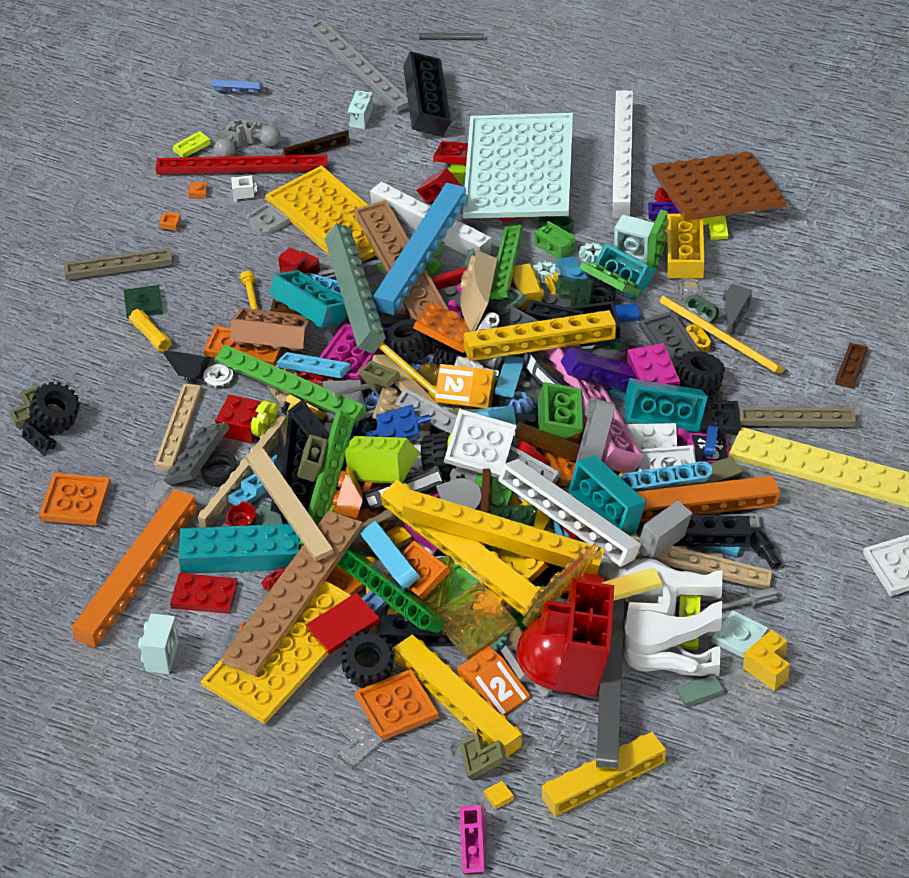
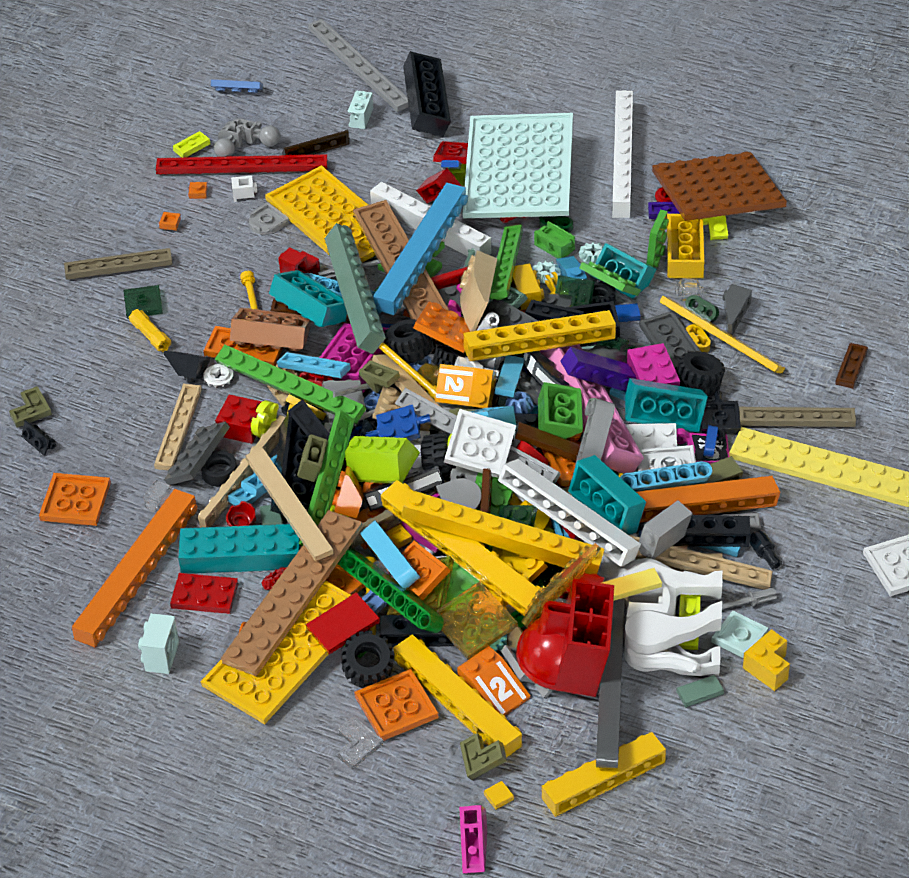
(49, 419): black tyre -> none
(451, 164): none -> blue tile
(452, 36): dark grey bar -> none
(633, 236): light aqua brick -> none

